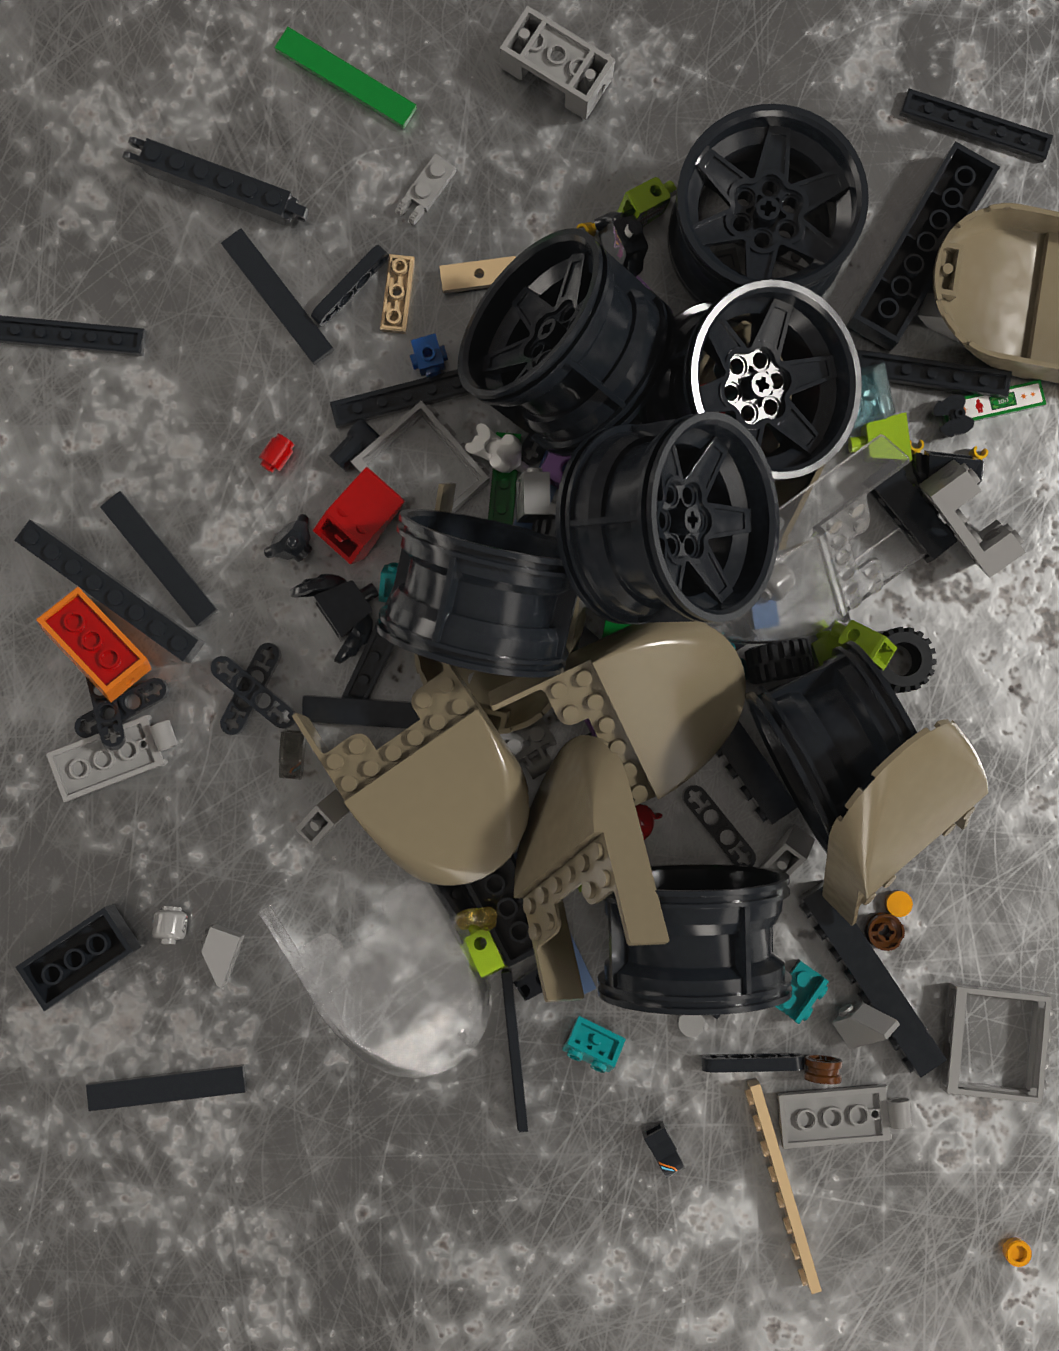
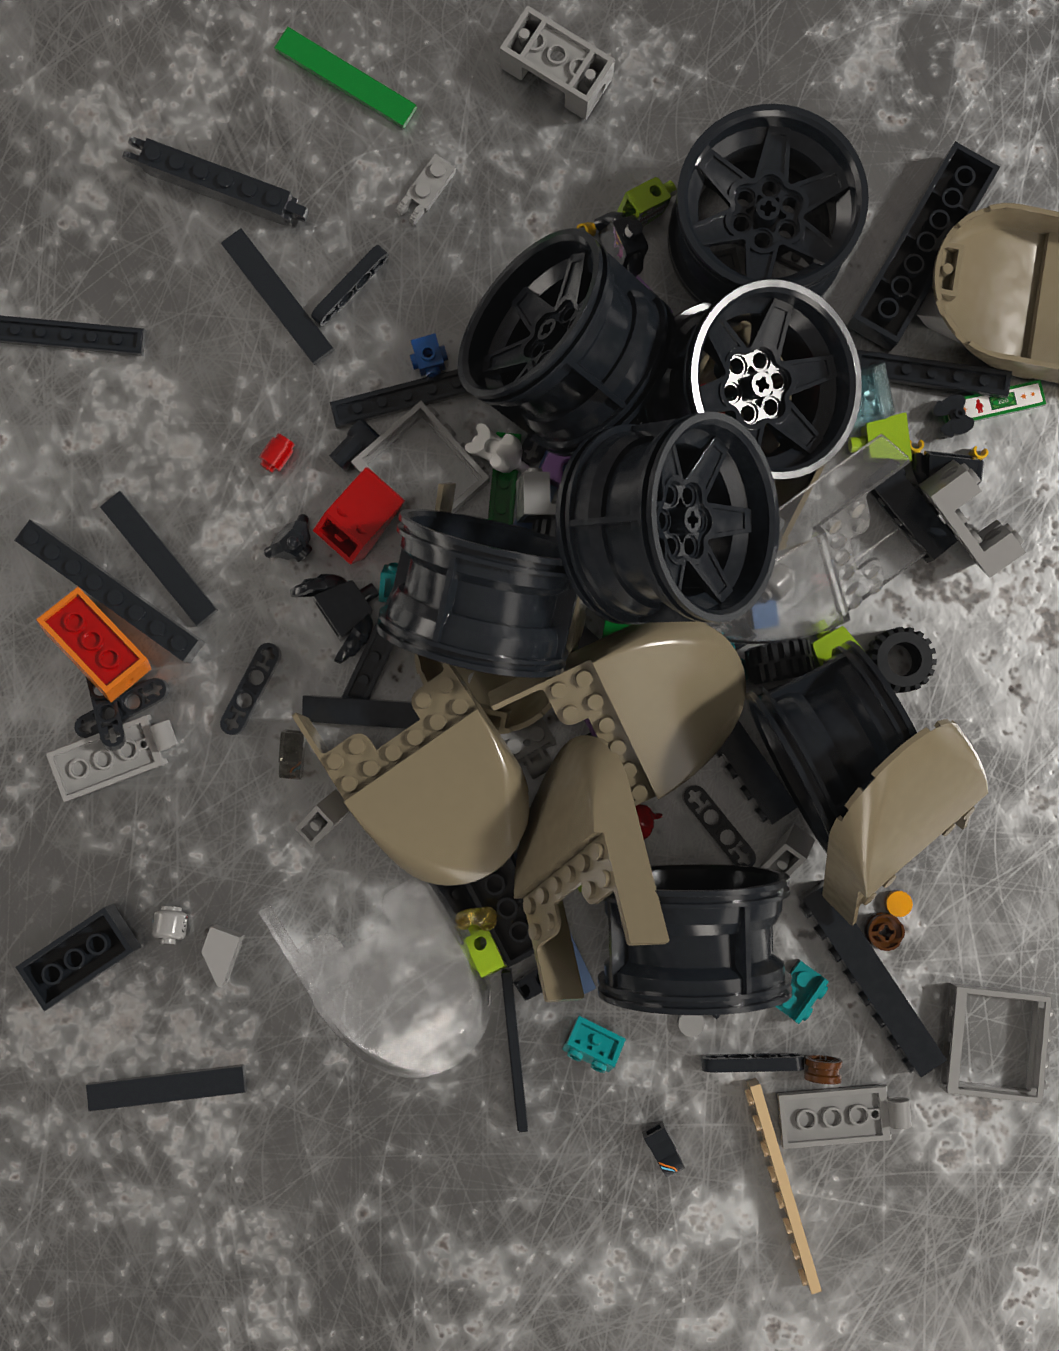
(250, 696): black beam -> none
(396, 308): tan tile -> none
(462, 275): tan tile -> none
(863, 1025): light grey slope -> none
(876, 645): lime torso -> none
(976, 125): black tile -> none
(1017, 1252): light orange tile -> none

